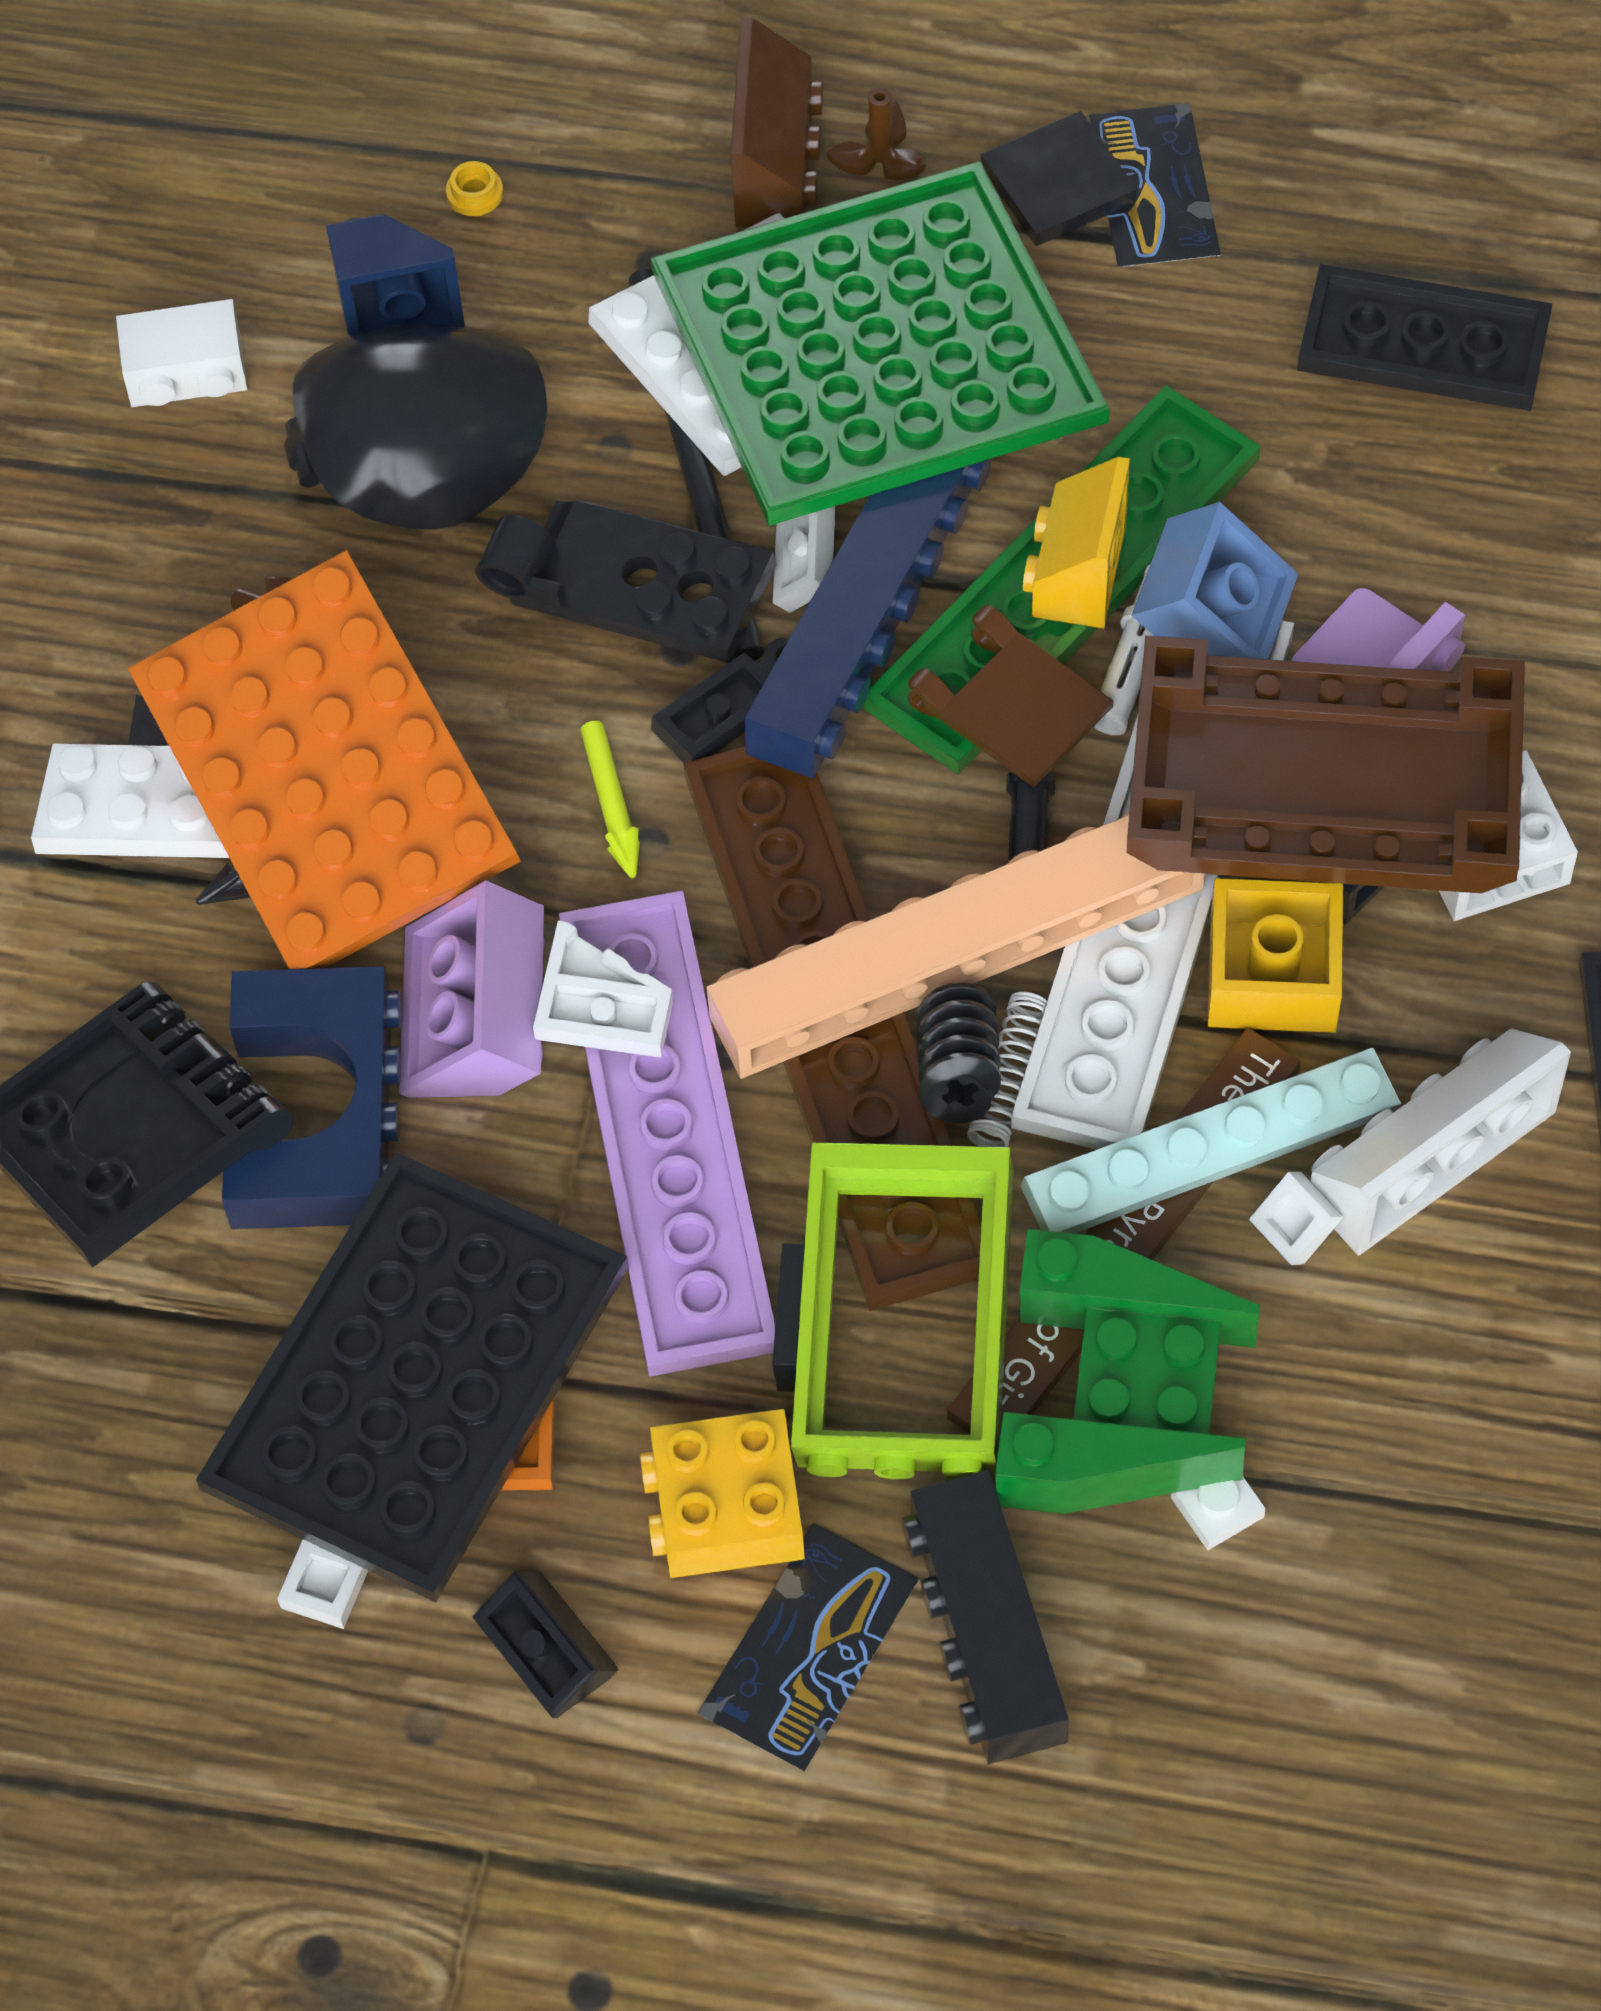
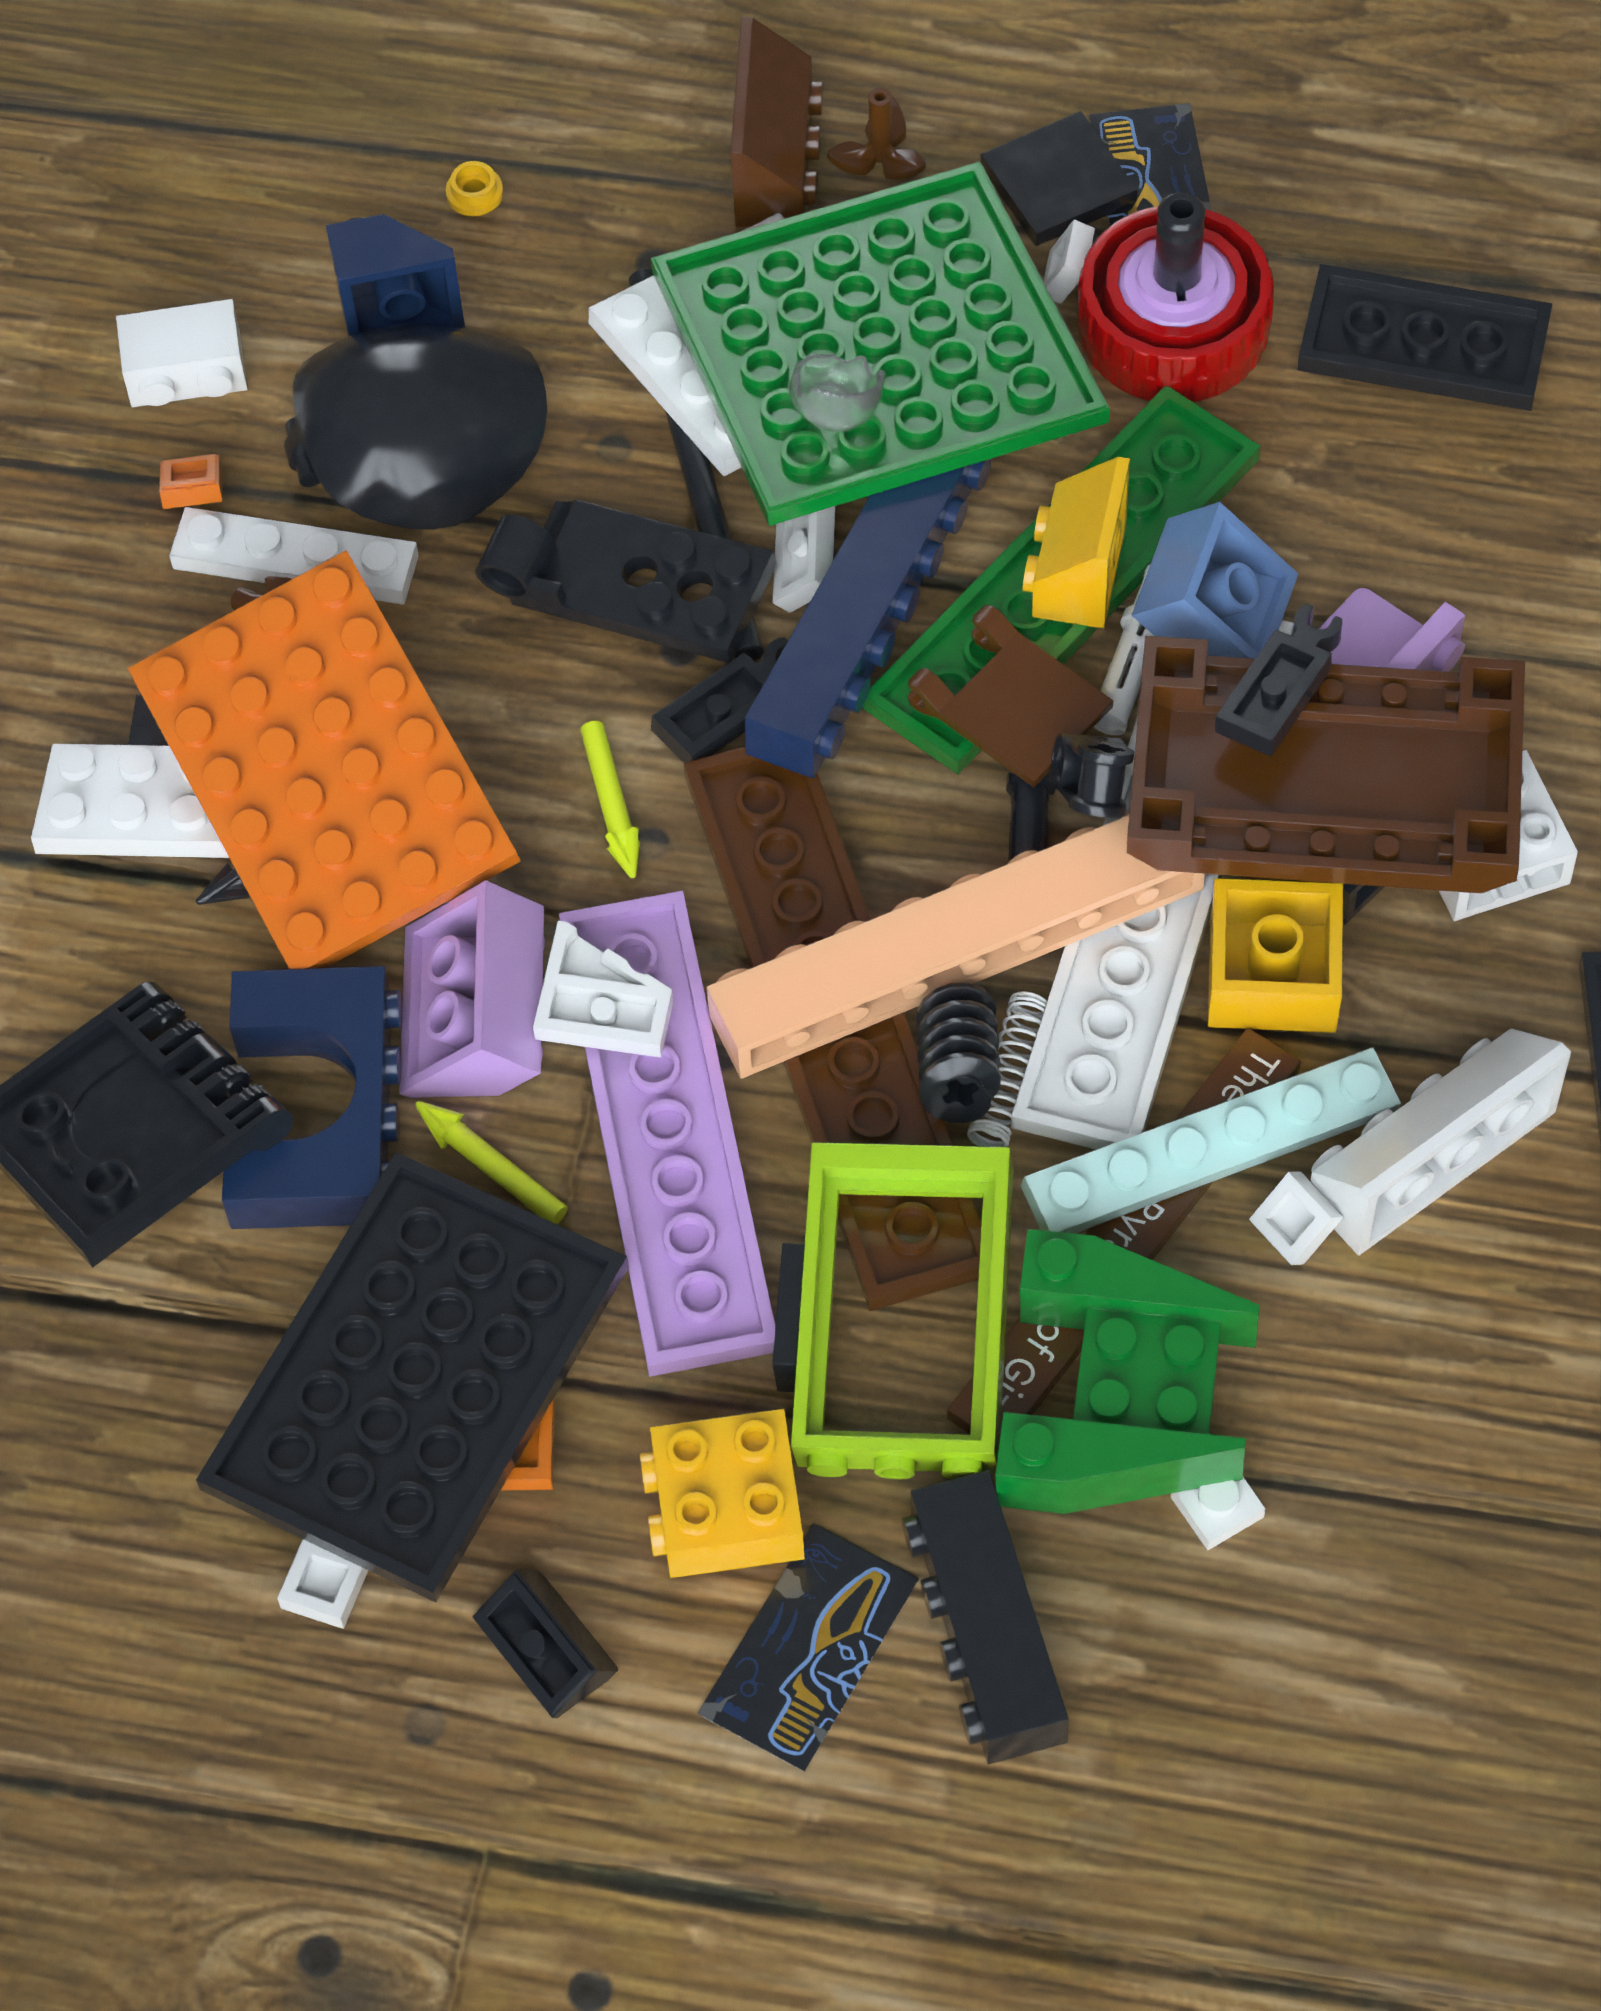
(191, 481): none -> orange tile
(263, 548): none -> white plate
(449, 1130): none -> neon yellow piece
(835, 392): none -> clear hair
(1067, 259): none -> white plate
(1091, 773): none -> black piece
(1175, 301): none -> red wheel
(1279, 684): none -> black plate

